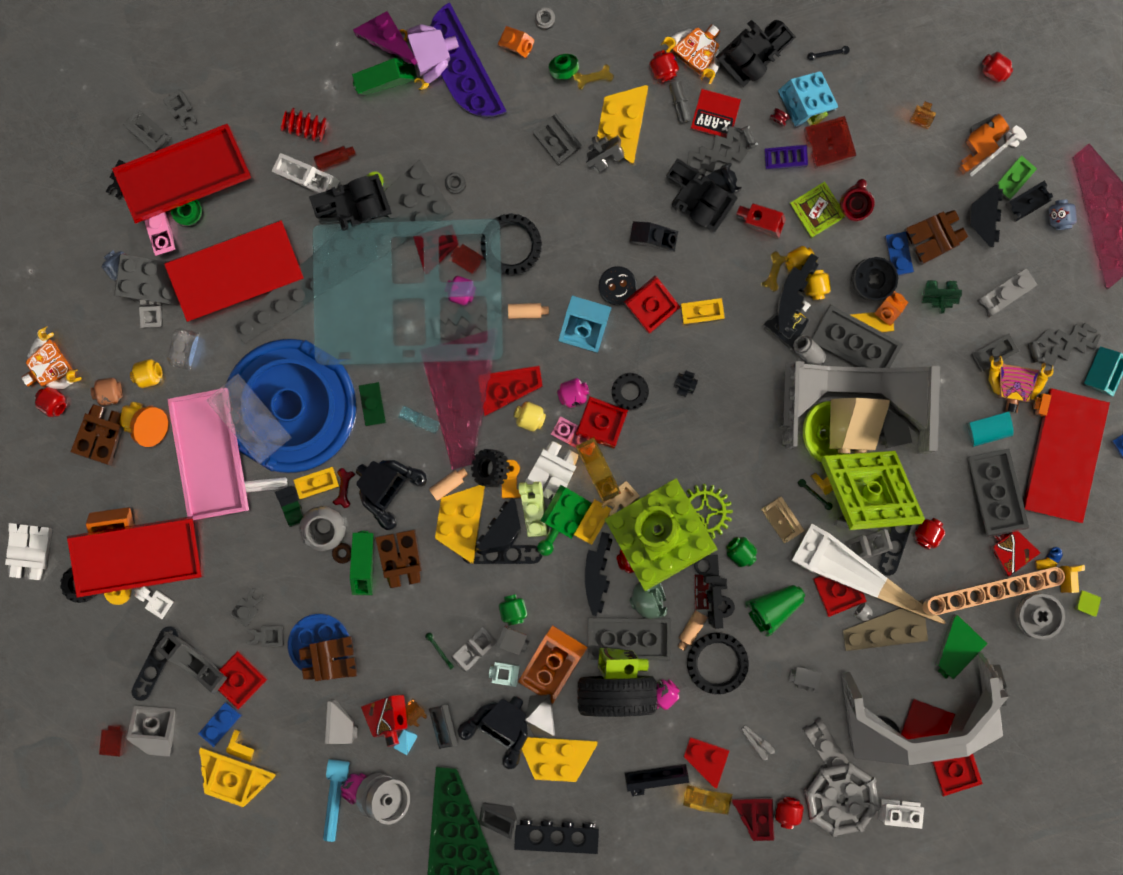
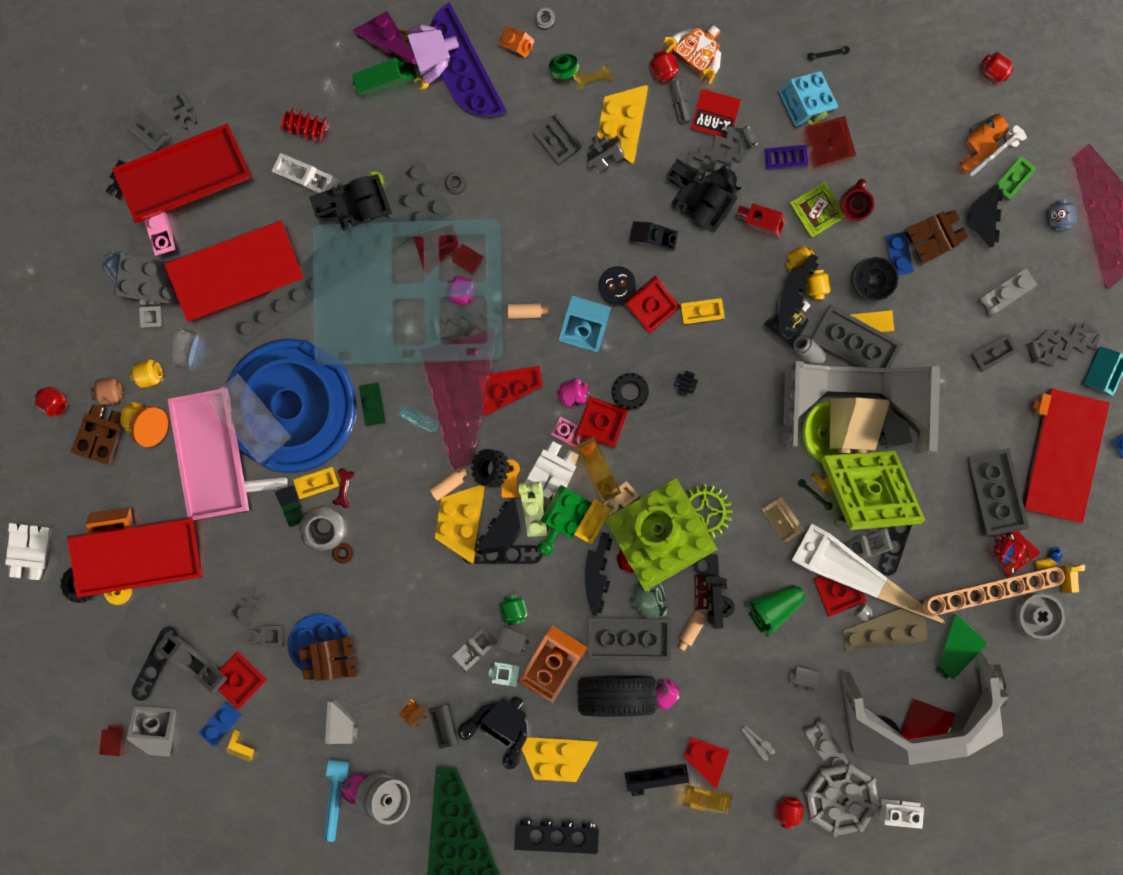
(48, 364): torso -> none
(158, 603): white plate -> none
(188, 213): green plate -> none
(231, 778): yellow wing -> none
(333, 157): clear red cylinder -> none
(362, 563): green slope -> none
(381, 483): black torso -> none
(386, 718): red torso -> none
(399, 563): reddish brown hips -> none
(406, 740): medium azure slope -> none
(429, 636): dark green hinge -> none
(499, 819): dark grey slope -> none
(529, 416): light yellow head -> none
(531, 229): black tyre -> none
(540, 716): slope -> none
(620, 663): lime torso -> none
(735, 681): black tyre -> none
(741, 552): green head -> none
(753, 50): black plate -> none
(757, 816): dark red wing -> none
(772, 280): clear yellow piece -> none
(779, 117): dark red bush -> none
(891, 308): orange bracket -> none
(923, 115): clear orange tile -> none
(930, 533): red head -> none
(941, 297): clear green hips -> none
(956, 774): red tile -> none
(990, 429): teal brick -> none
(1011, 552): none -> red head
(1016, 383): torso -> none
(1029, 201): black hinge -> none
(1088, 603): lime slope -> none

